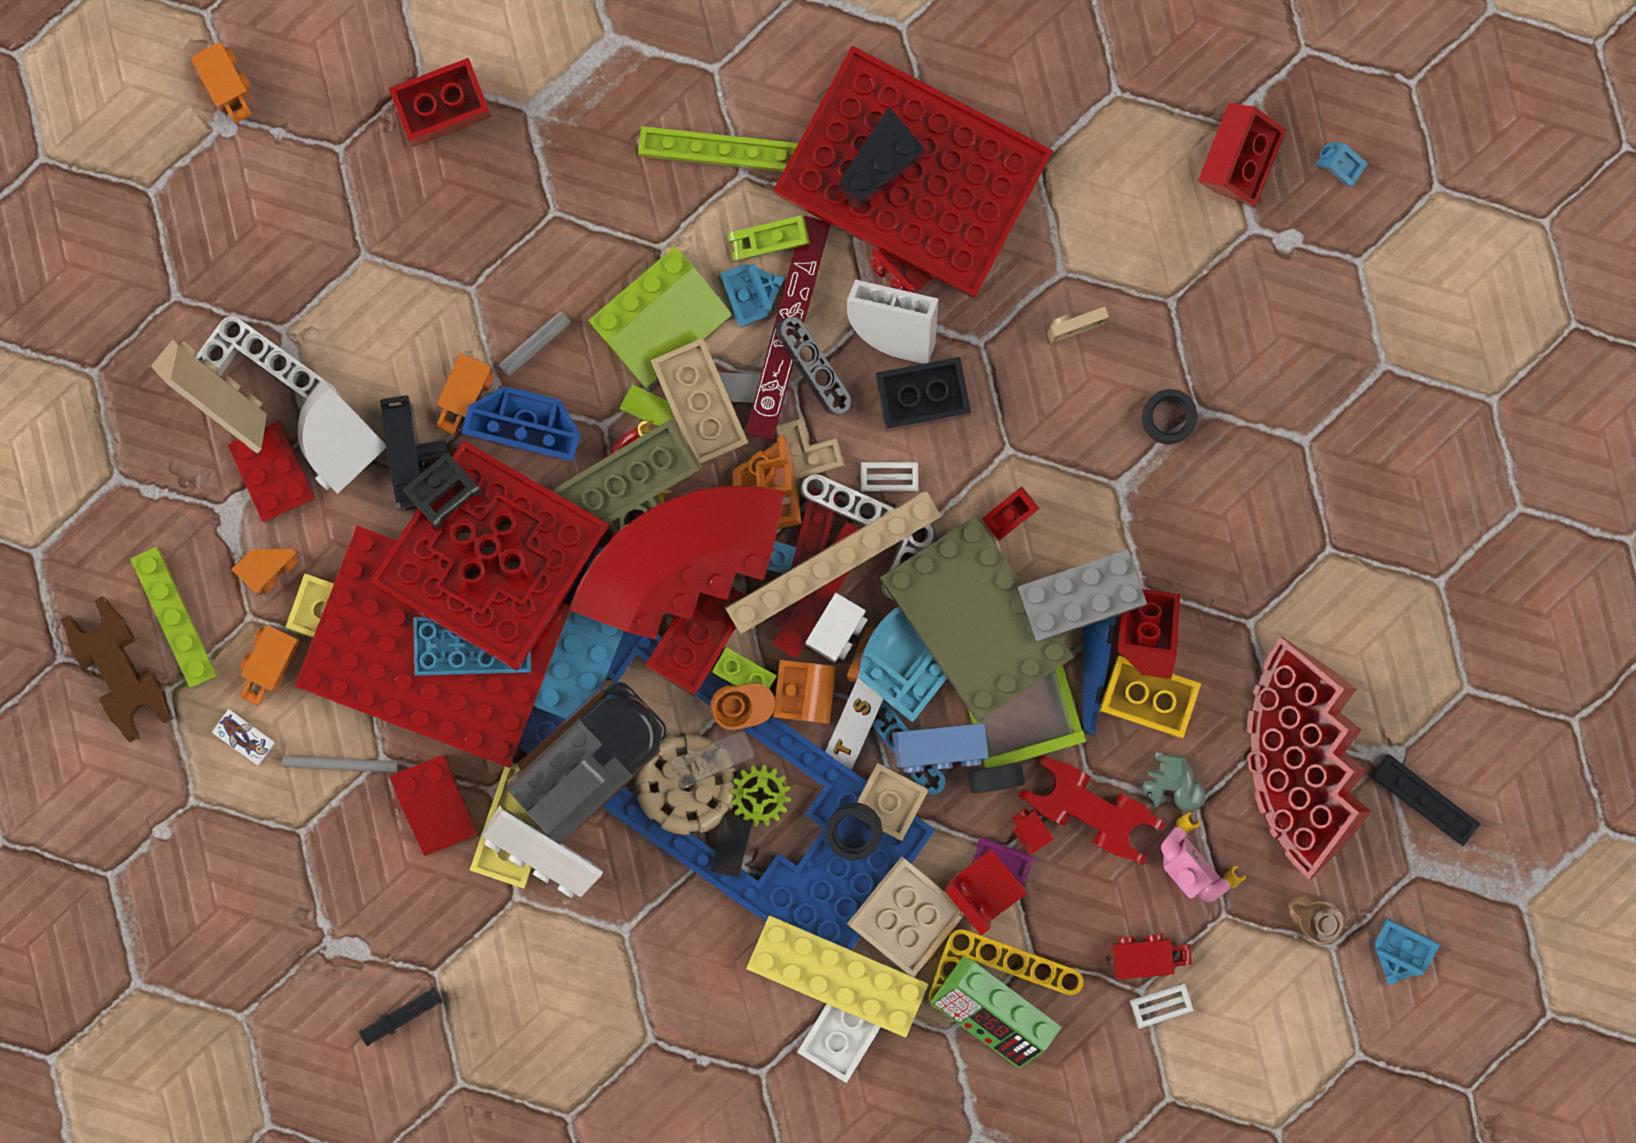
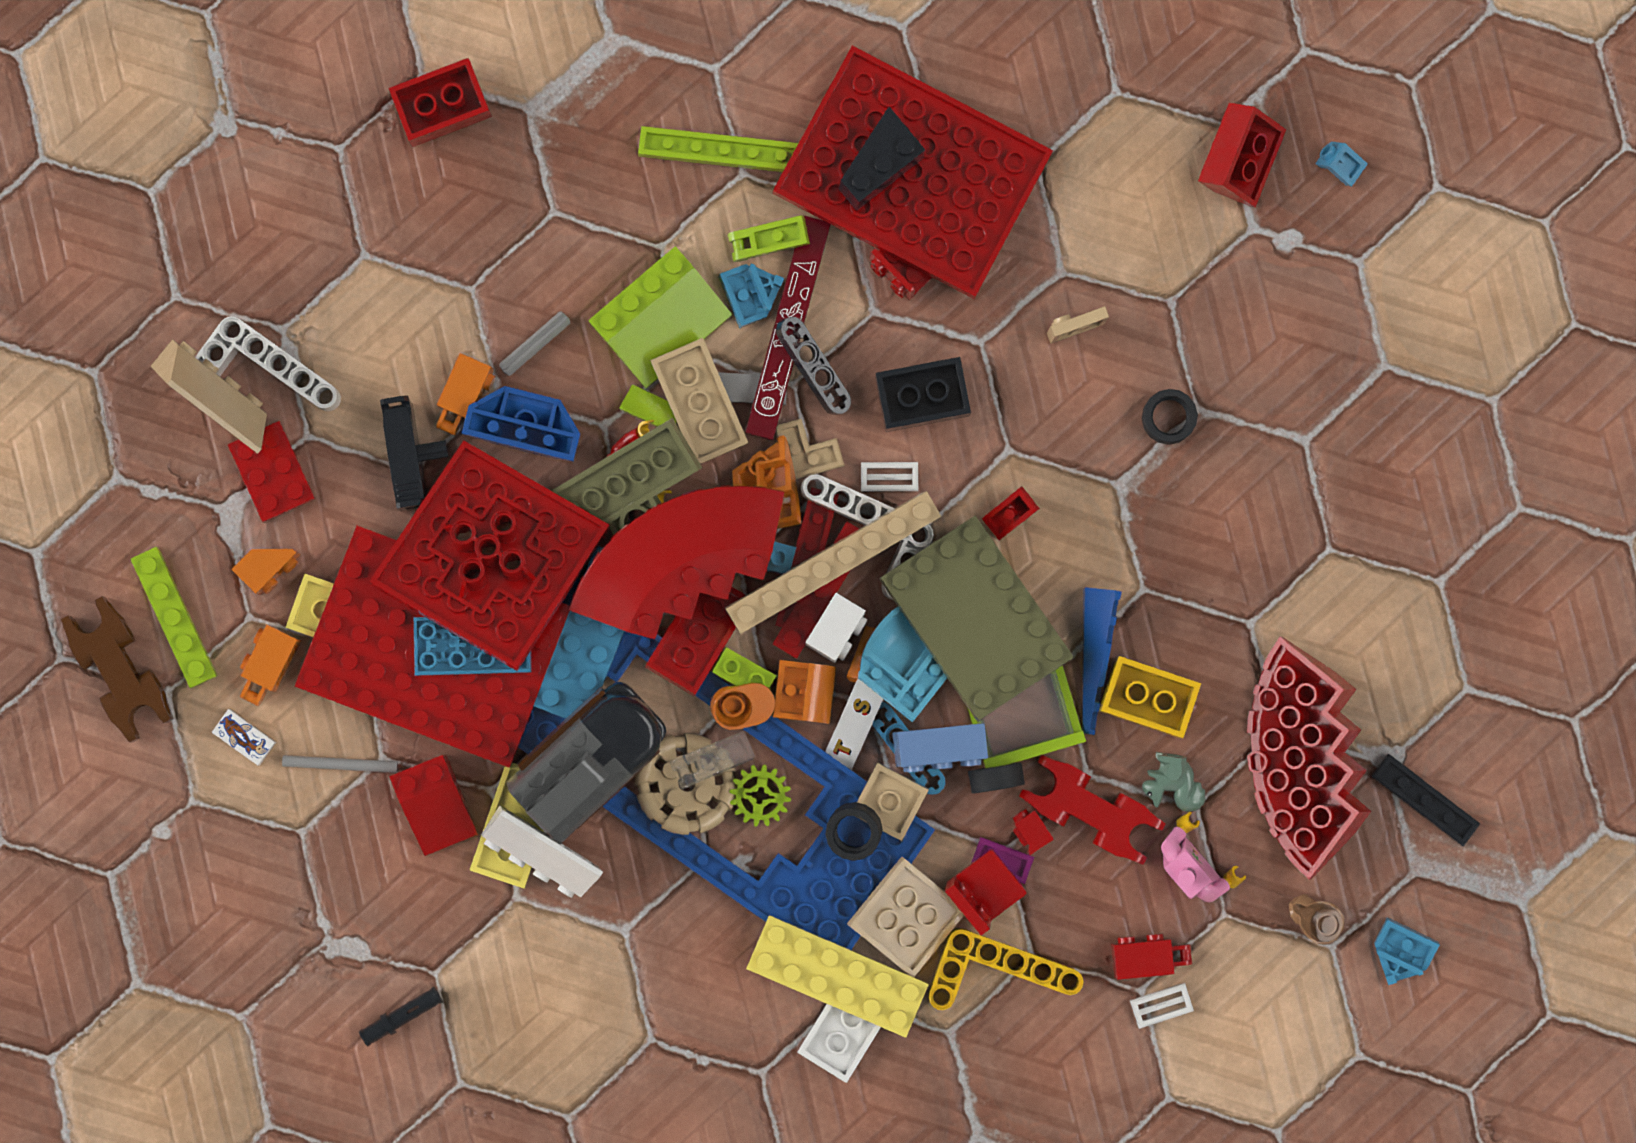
(223, 80): orange brick -> none
(335, 438): white brick -> none
(435, 483): pearl dark grey plate -> none
(731, 846): black slope -> none
(894, 320): white brick -> none
(995, 1013): bright green slope -> none
(1082, 596): light grey plate -> none
(1151, 634): red slope -> none

